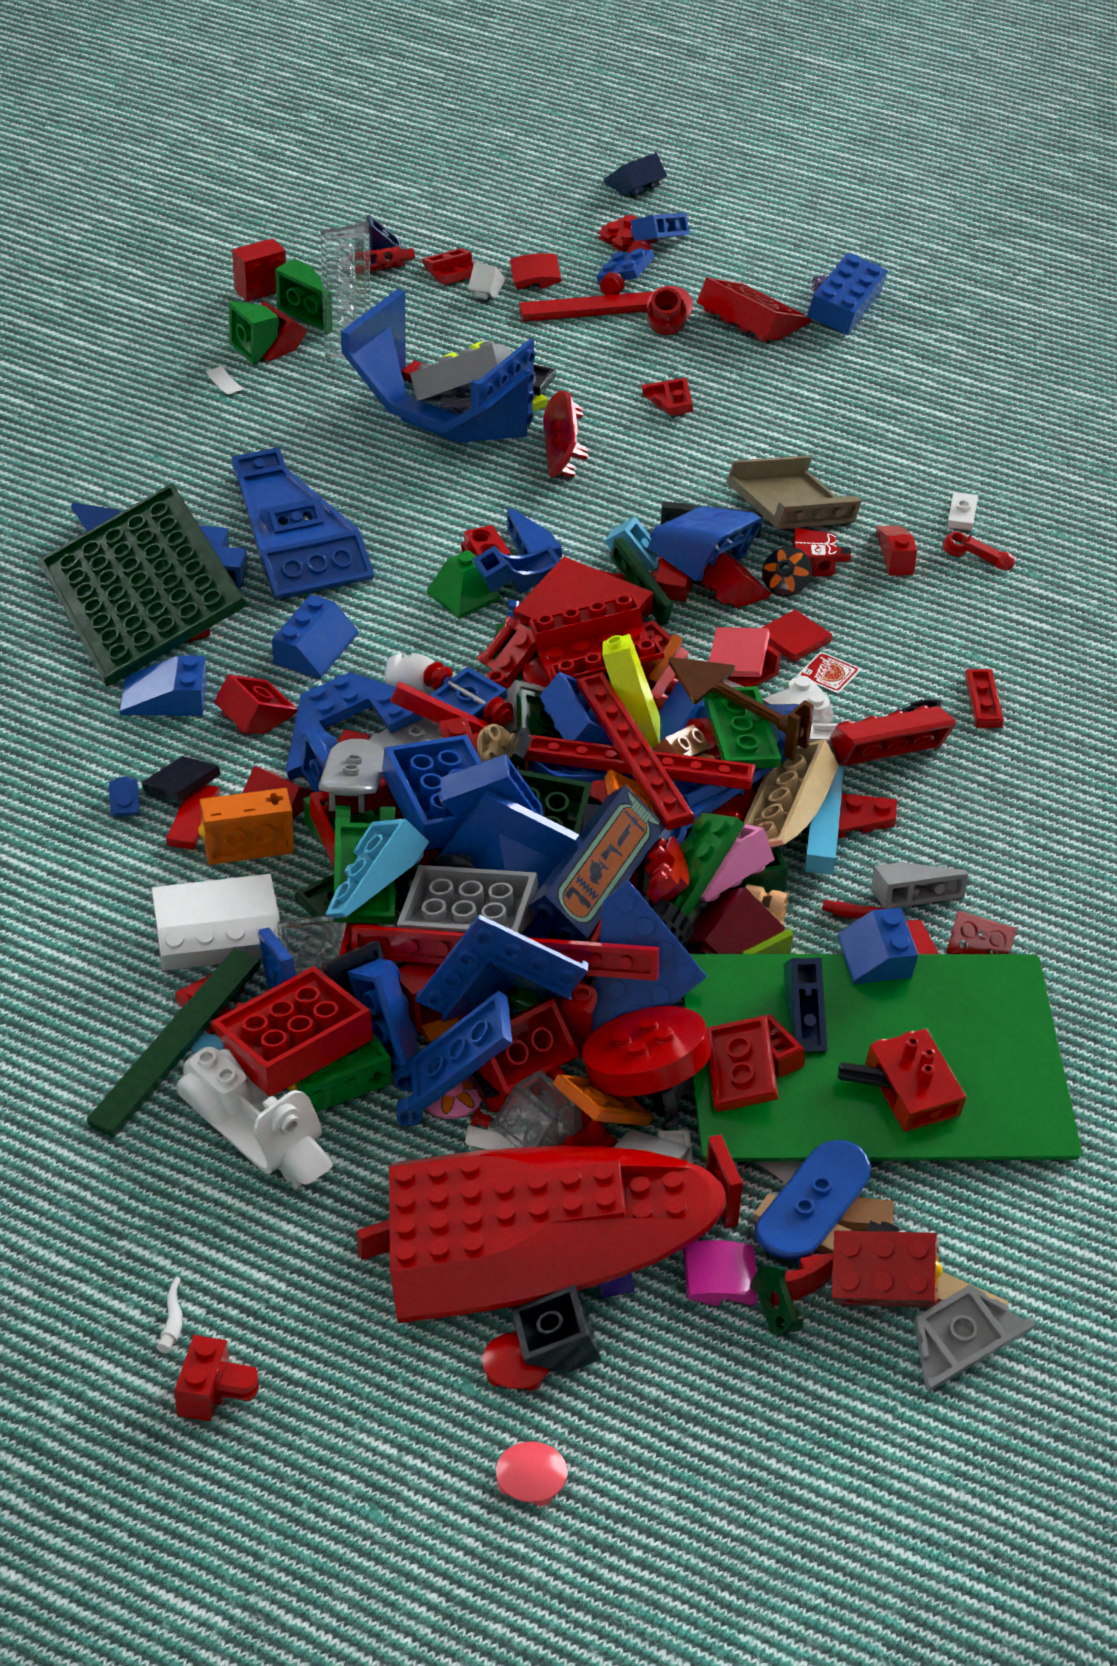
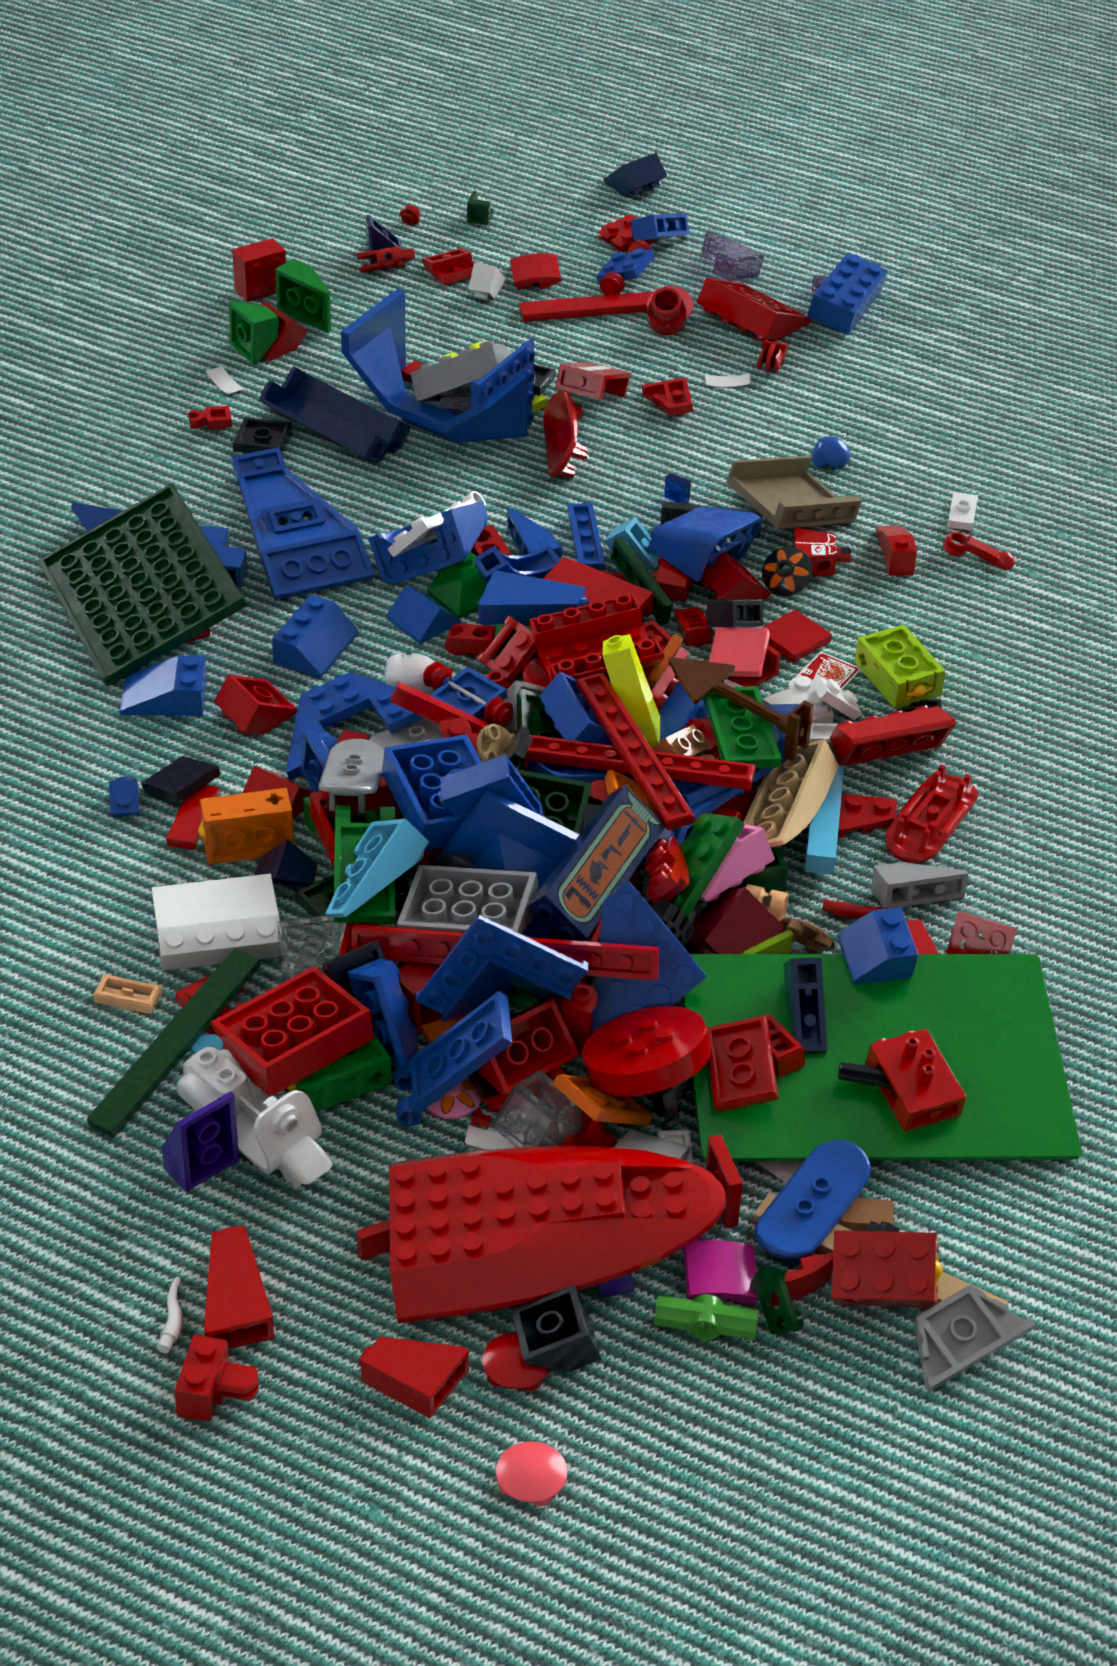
(126, 997): none -> light nougat tile
(202, 1143): none -> dark purple slope
(213, 417): none -> red plate
(235, 1292): none -> red slope
(261, 435): none -> black tile
(276, 959): blue tile -> none
(287, 865): none -> dark blue slope
(335, 415): none -> dark blue panel
(344, 281): clear arch -> none
(410, 215): none -> red plate
(414, 1371): none -> red slope
(420, 615): none -> blue slope
(423, 528): none -> white hinge
(453, 544): none -> blue windscreen
(469, 639): none -> red leg
(478, 210): none -> dark green panel
(526, 598): none -> blue slope
(586, 535): none -> blue plate
(592, 379): none -> red panel
(677, 489): none -> clear blue tile
(693, 626): none -> red slope
(706, 1317): none -> bright green piece
(727, 381): none -> white sticker
(731, 258): none -> clear purple arch
(734, 613): none -> black brick
(772, 354): none -> red arm
(809, 935): none -> medium nougat dish
(831, 452): none -> blue hair
(833, 695): none -> white plate
(899, 666): none -> lime piece
(930, 816): none -> red piece
(984, 698): red tile -> none

